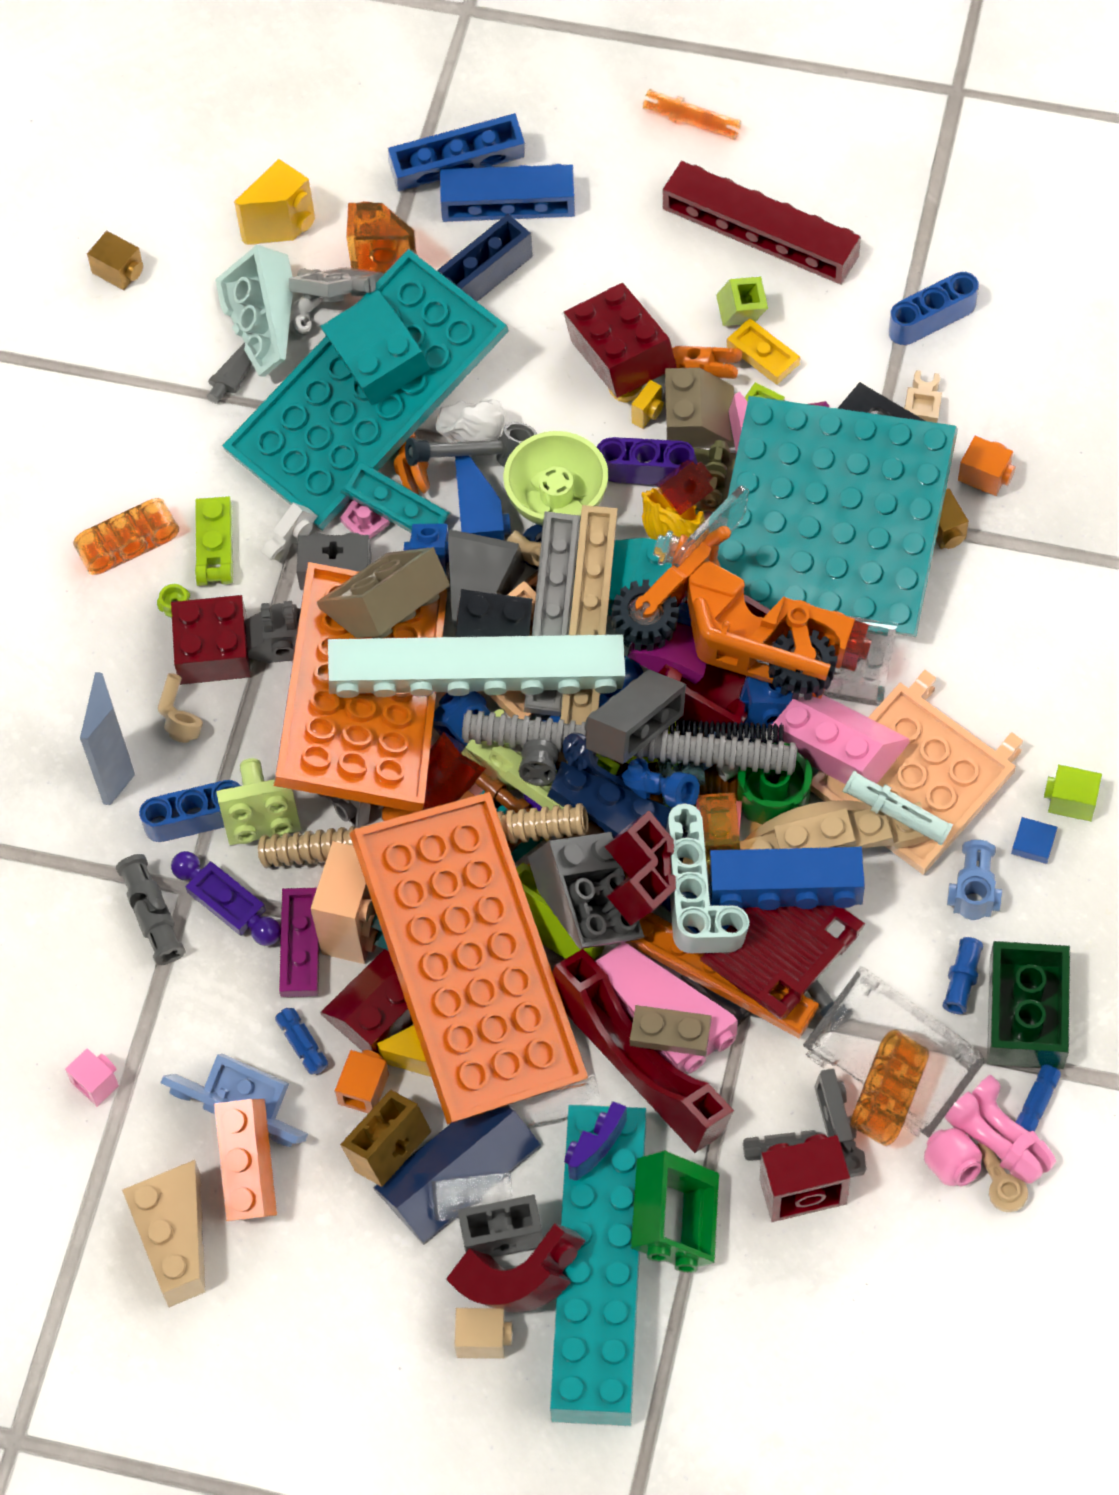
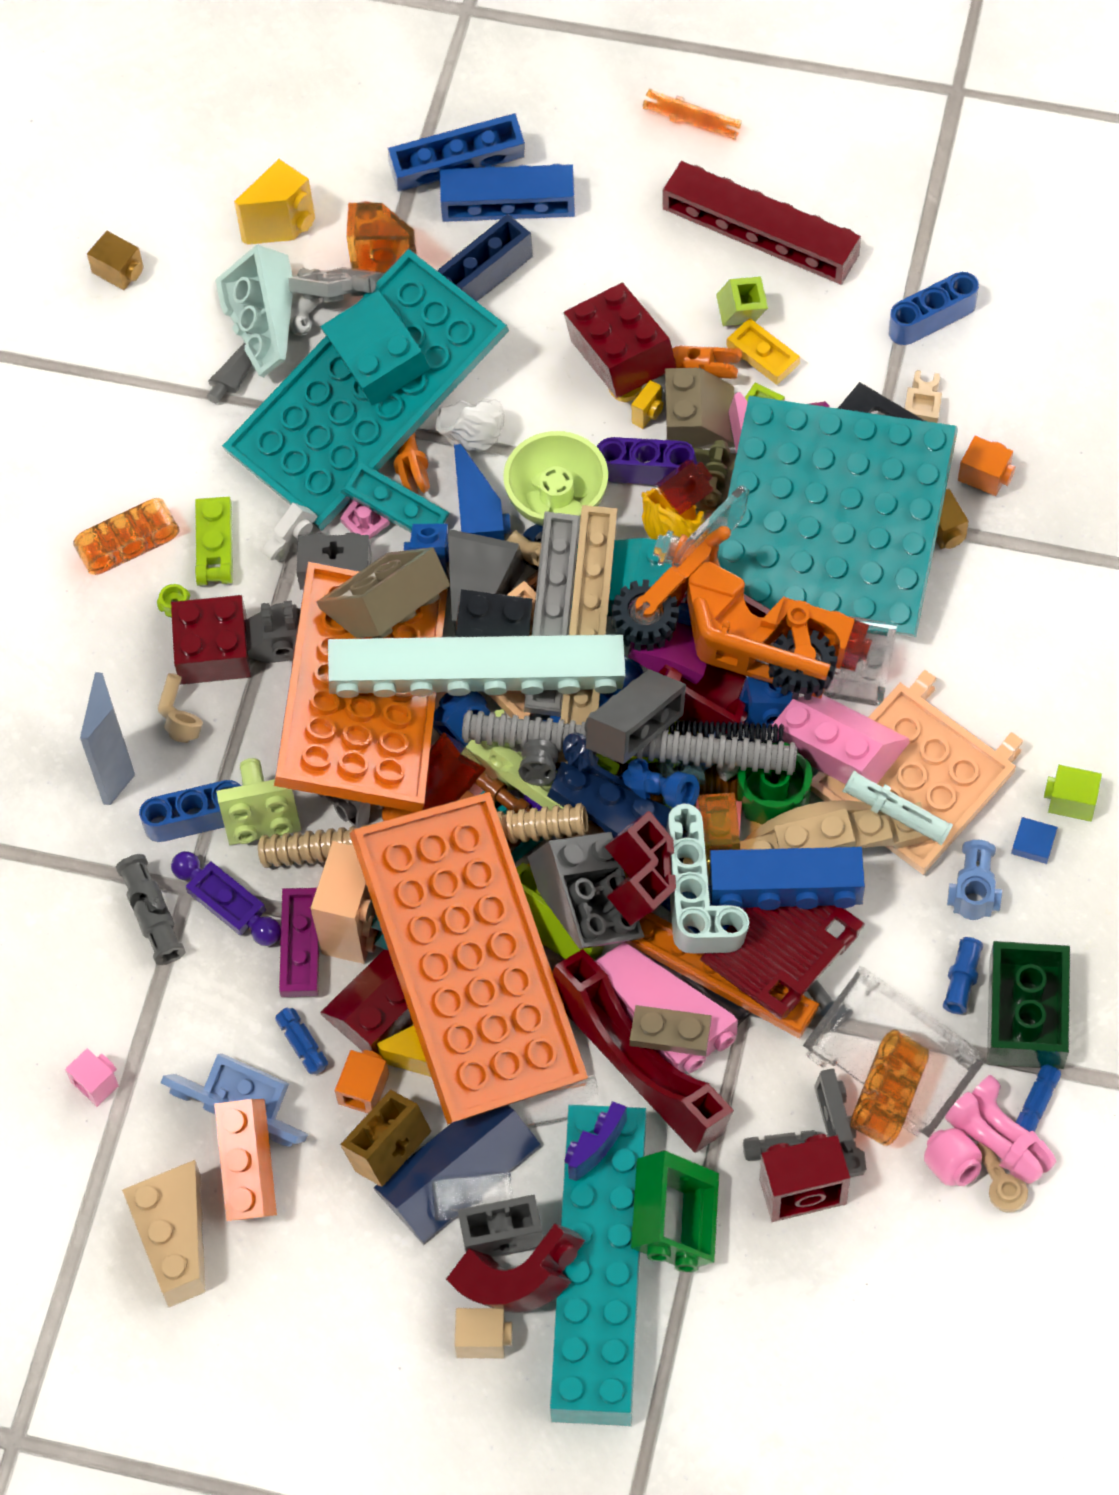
(511, 437): dark grey piece -> none

